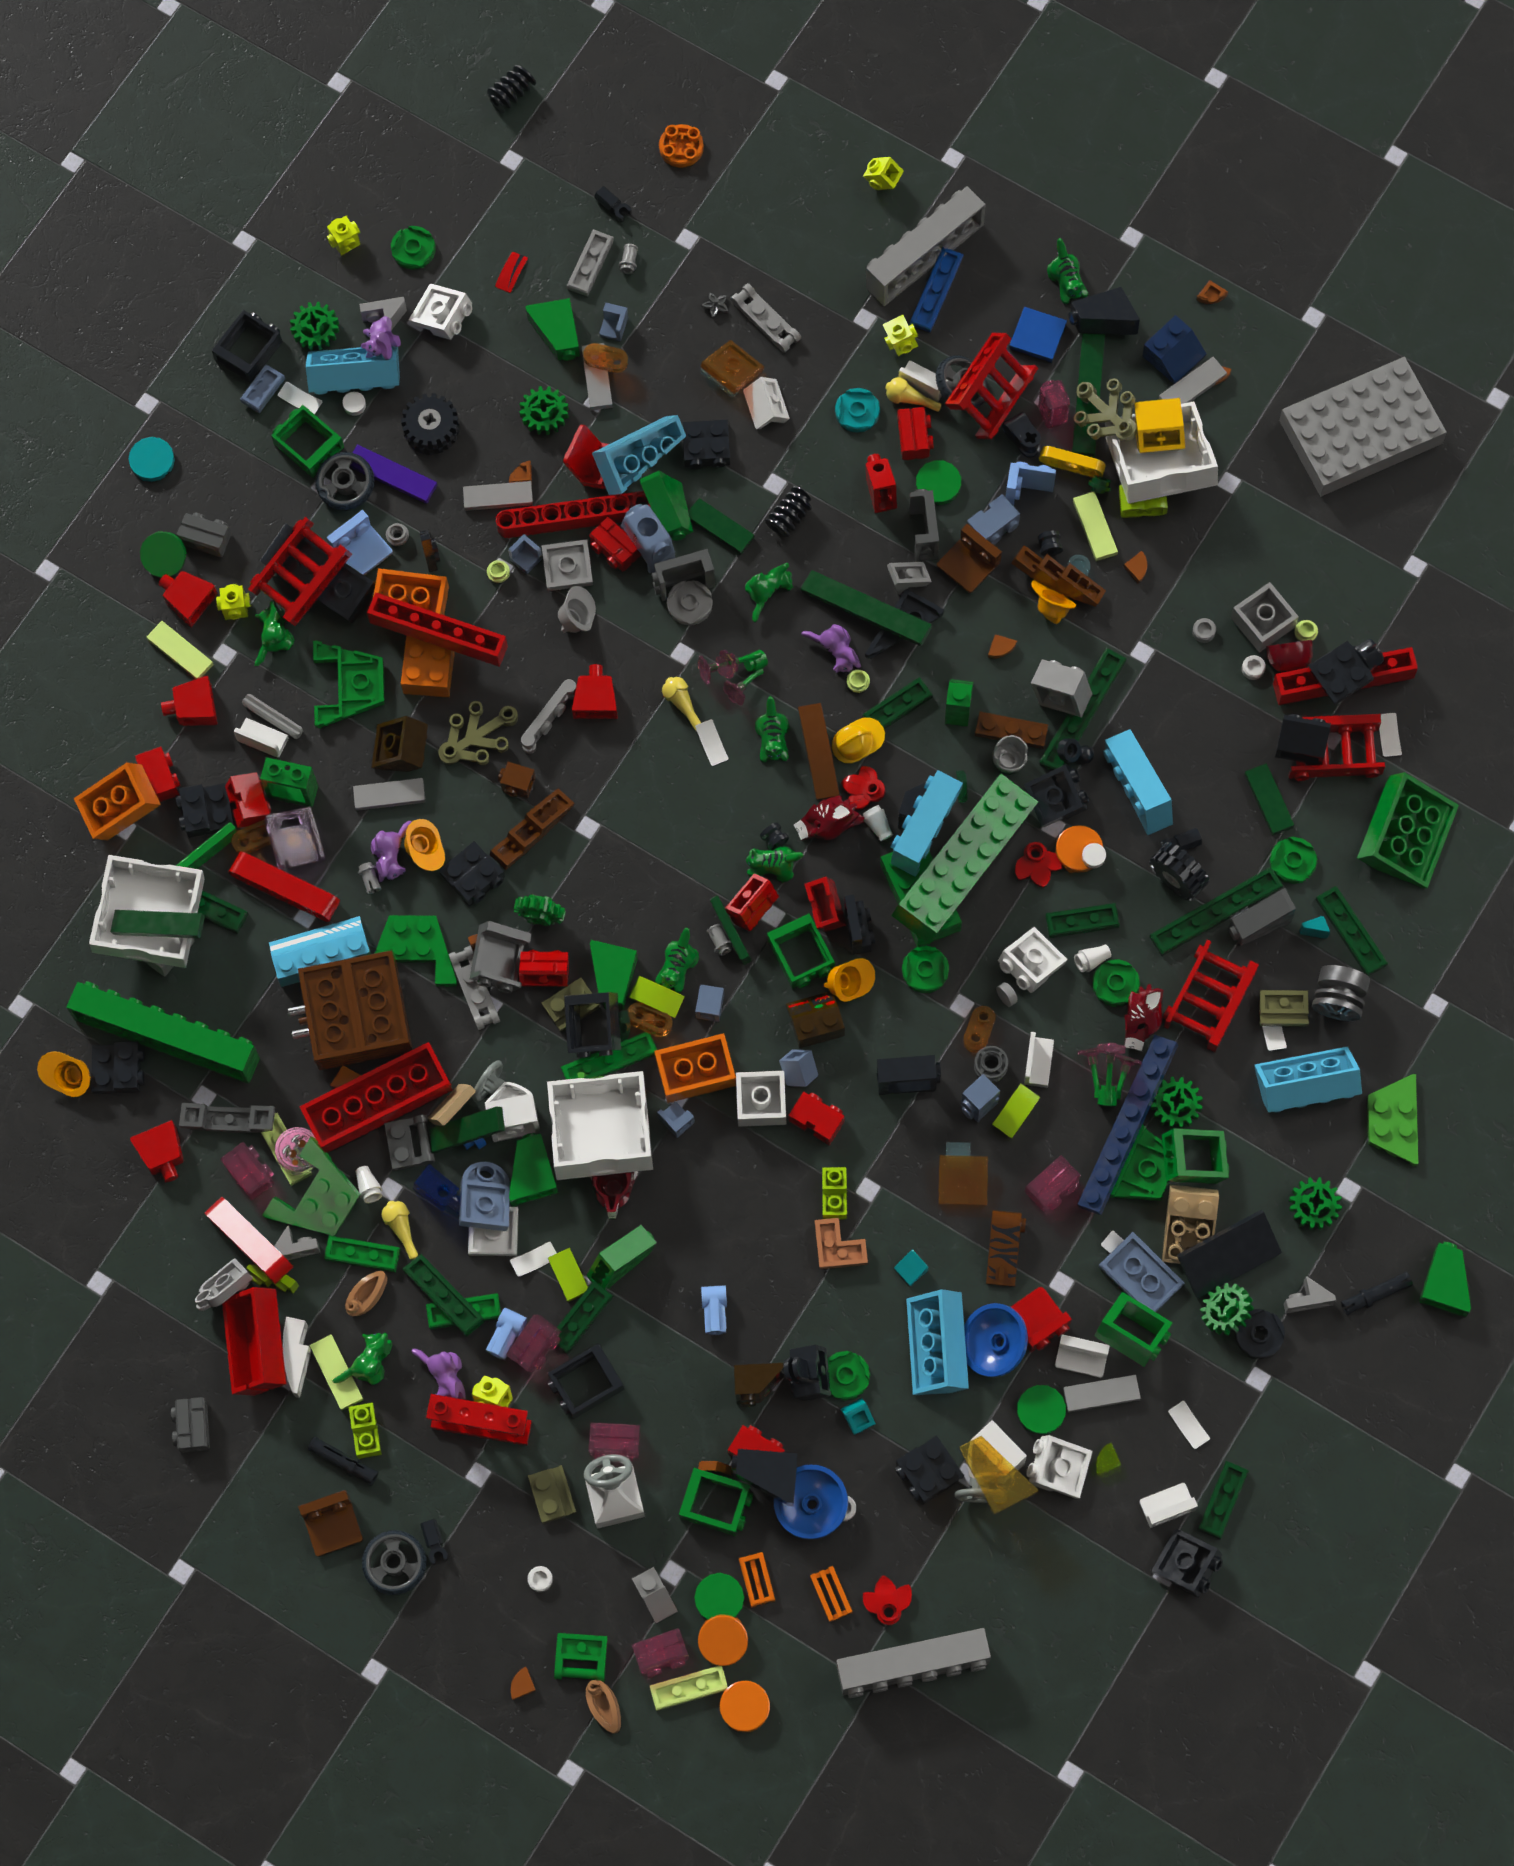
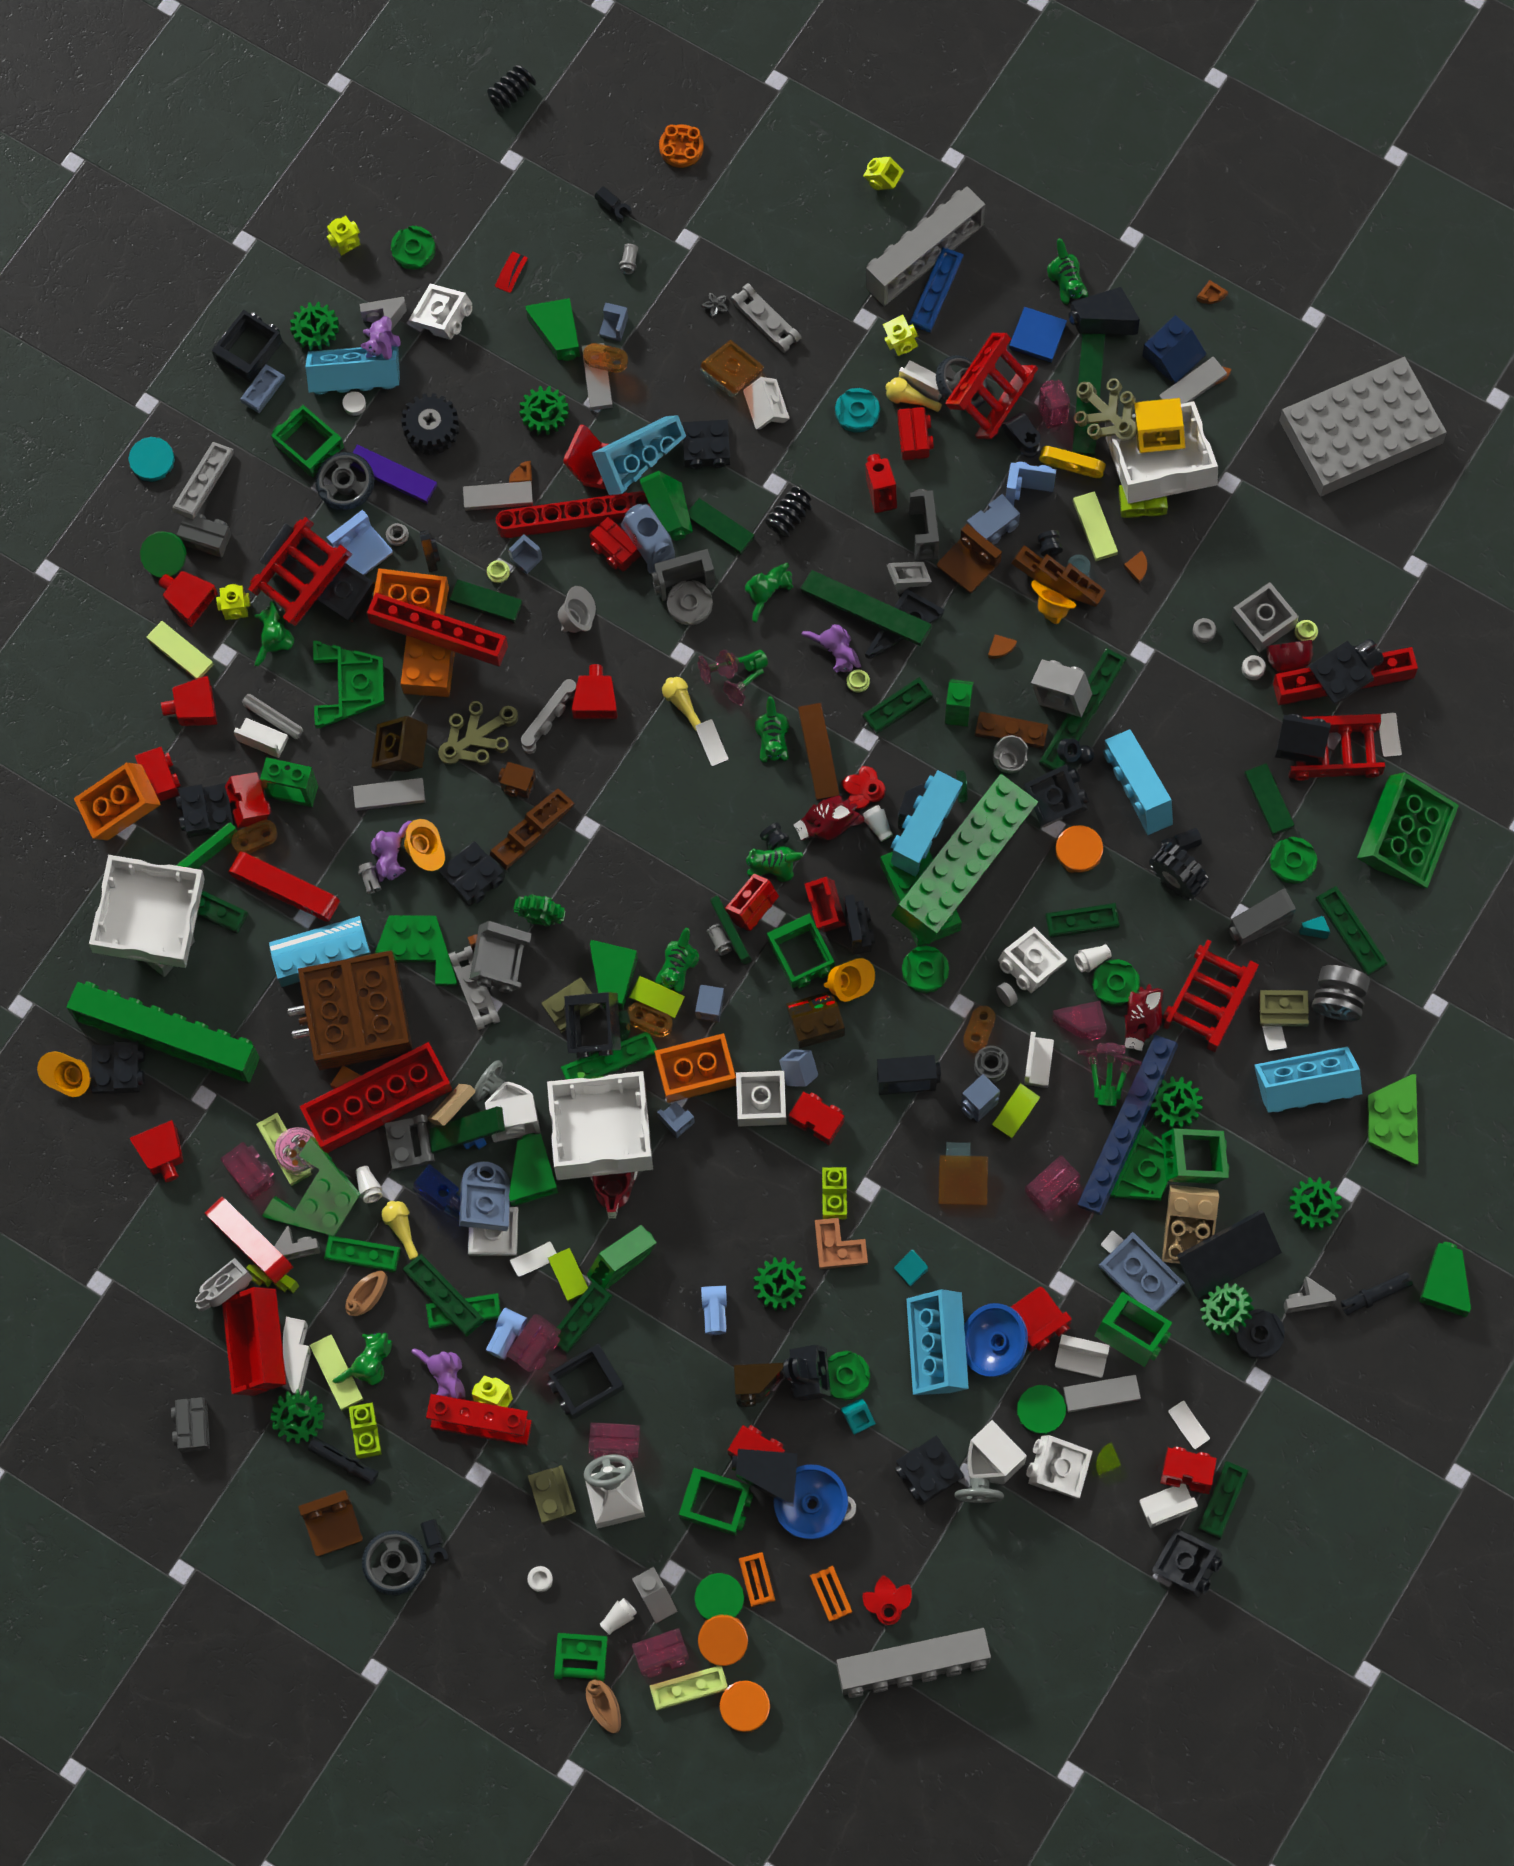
(157, 924): dark green tile -> none
(203, 480): none -> light grey tile
(227, 1119): dark grey slope -> none
(288, 1420): none -> green gear
(295, 843): container -> none
(298, 397): white sticker -> none
(486, 601): none -> dark green tile
(521, 1684): dark orange tile -> none
(544, 968): red brick -> none
(567, 565): light grey plate -> none
(590, 263): light grey tile -> none
(619, 1615): none -> white cone
(716, 1468): dark orange tile -> none
(770, 1281): none -> green gear
(858, 740): yellow piece -> none
(942, 479): green tile -> none
(996, 1476): clear yellow wing -> none
(1004, 1247): reddish brown door -> none
(1037, 868): red plate -> none
(1082, 1020): none -> clear pink slope
(1094, 855): white tile -> none
(1099, 484): dark green plate -> none
(1188, 1469): none -> red brick
(1216, 911): dark green tile -> none

